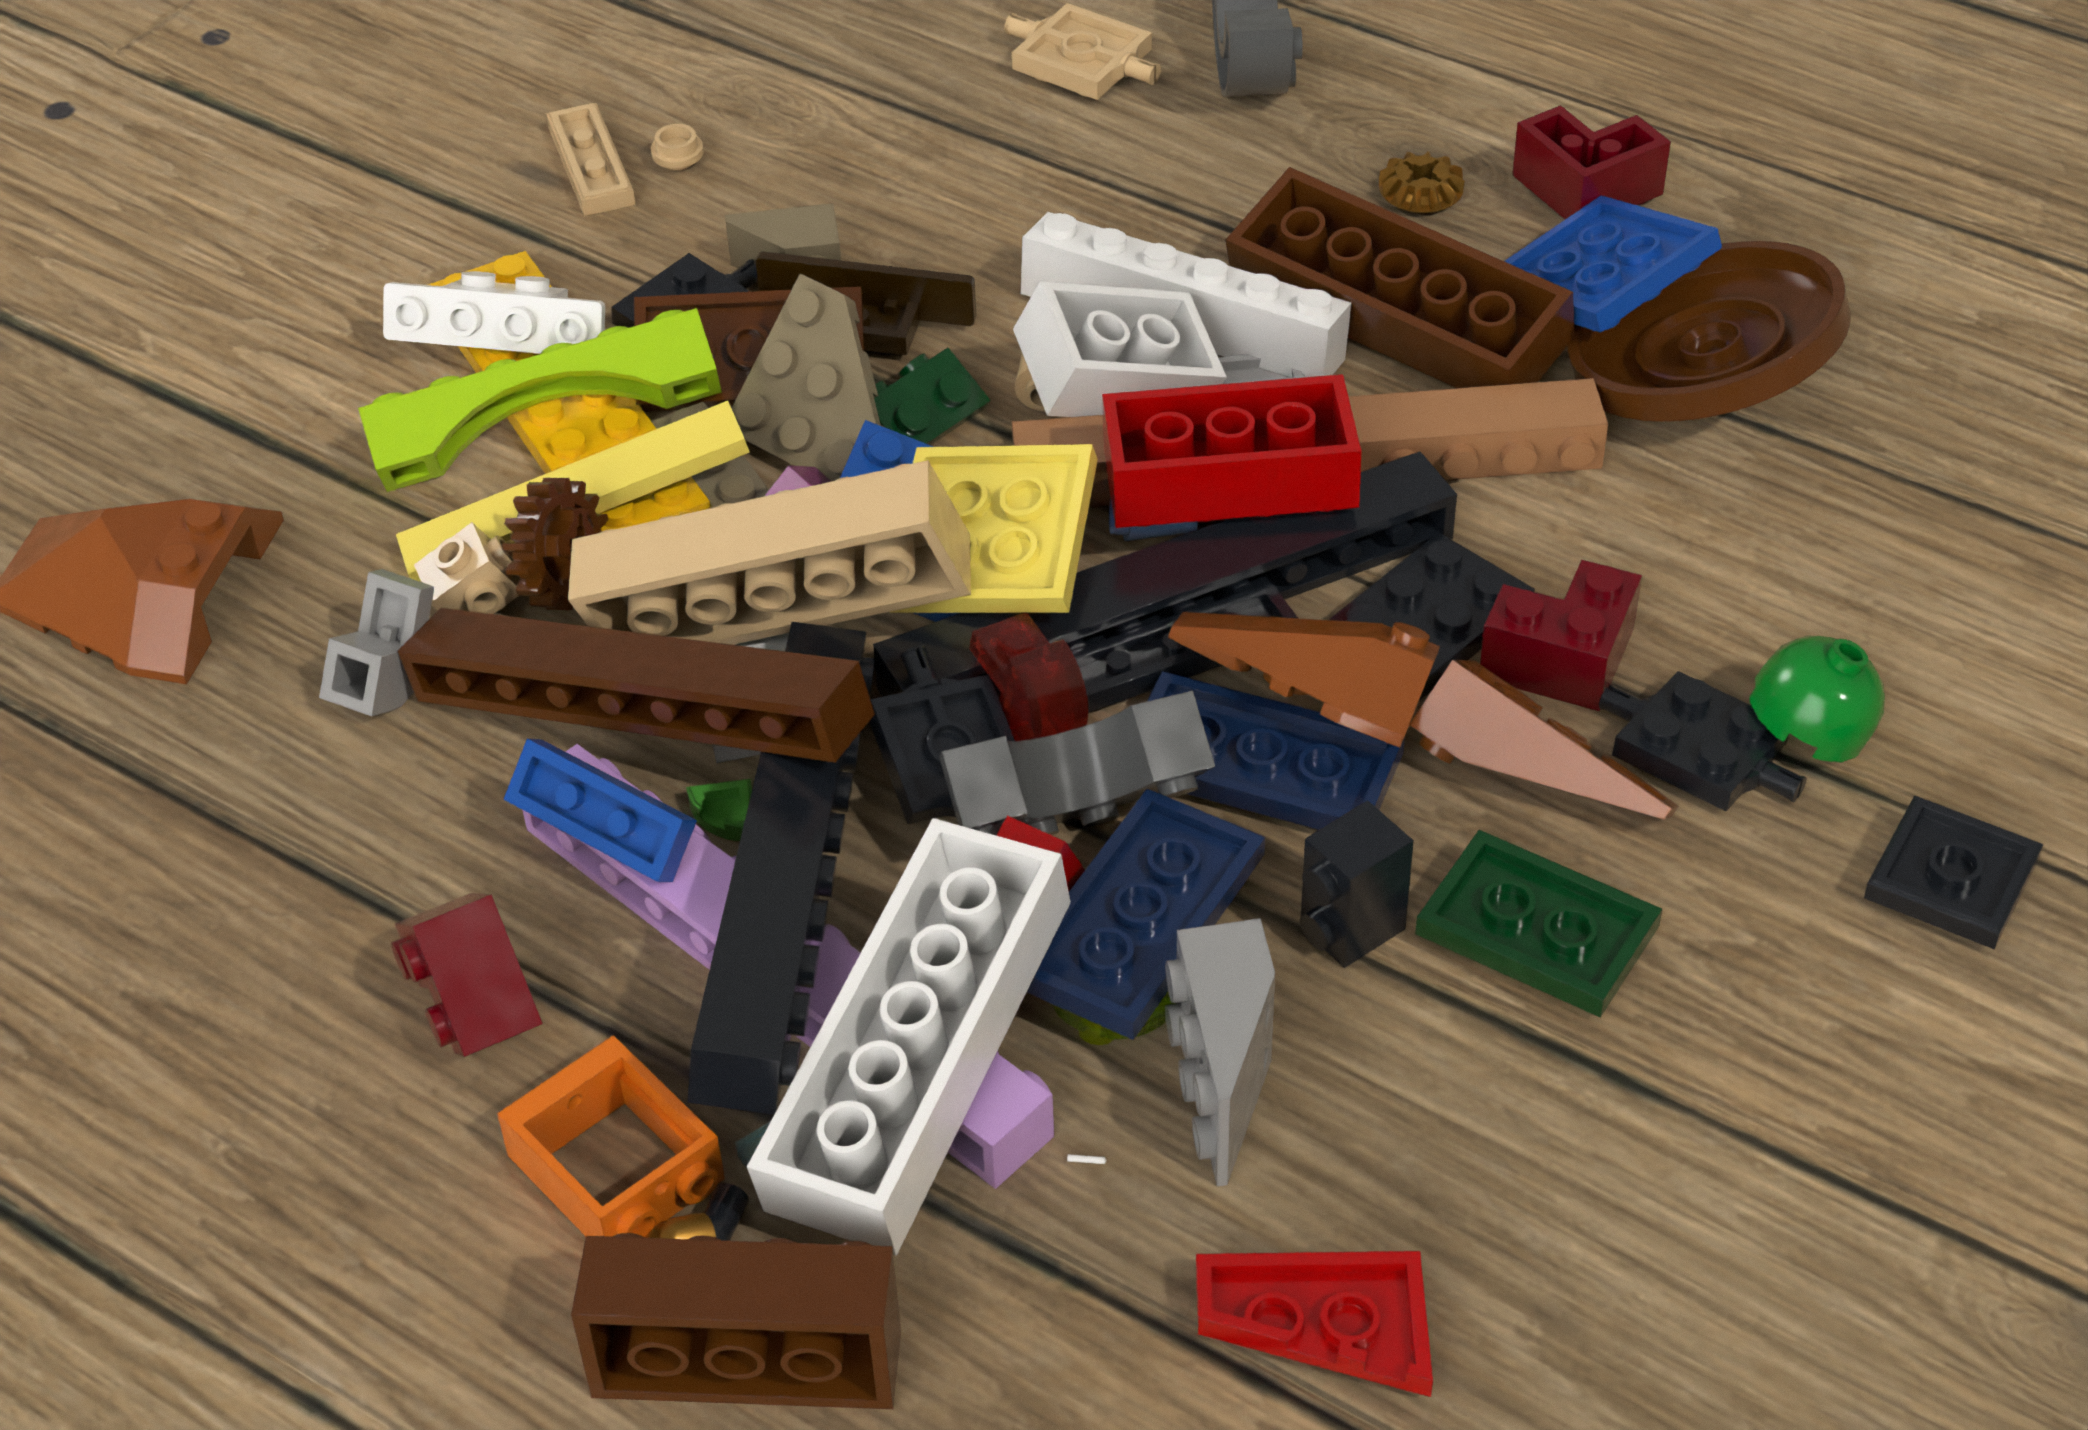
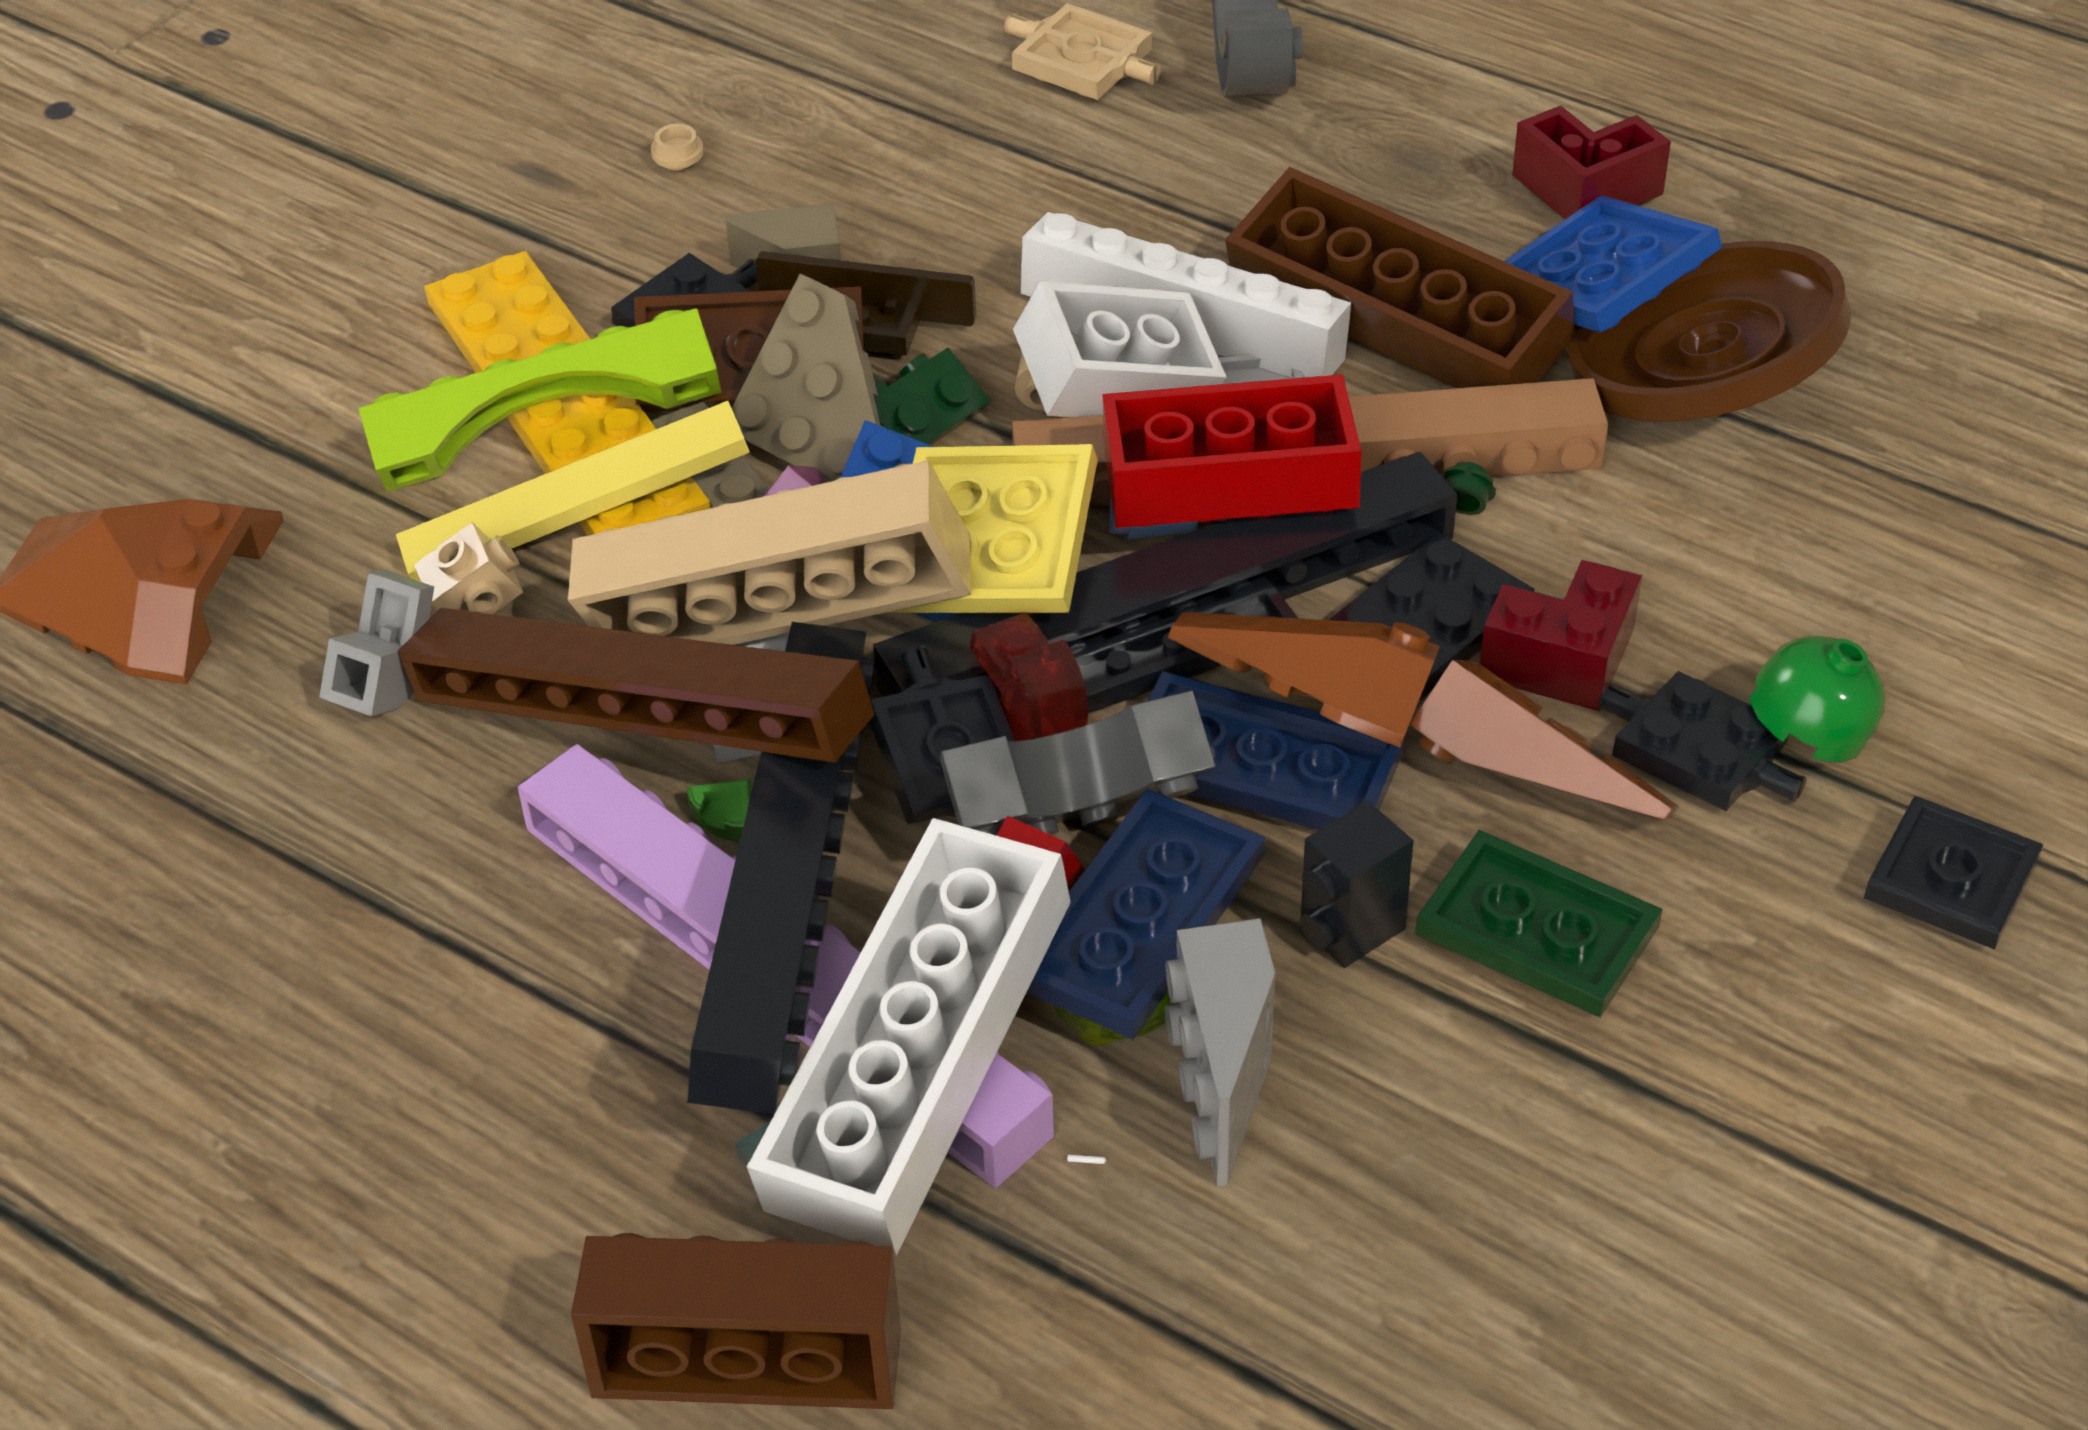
(470, 972): dark red brick -> none
(490, 314): white bracket -> none
(543, 538): reddish brown gear -> none
(590, 159): tan tile -> none
(600, 810): blue plate -> none
(600, 1085): orange window -> none
(717, 1220): arm -> none
(1323, 1309): red wing -> none
(1435, 188): pearl gold gear -> none
(1472, 487): none -> dark green plate

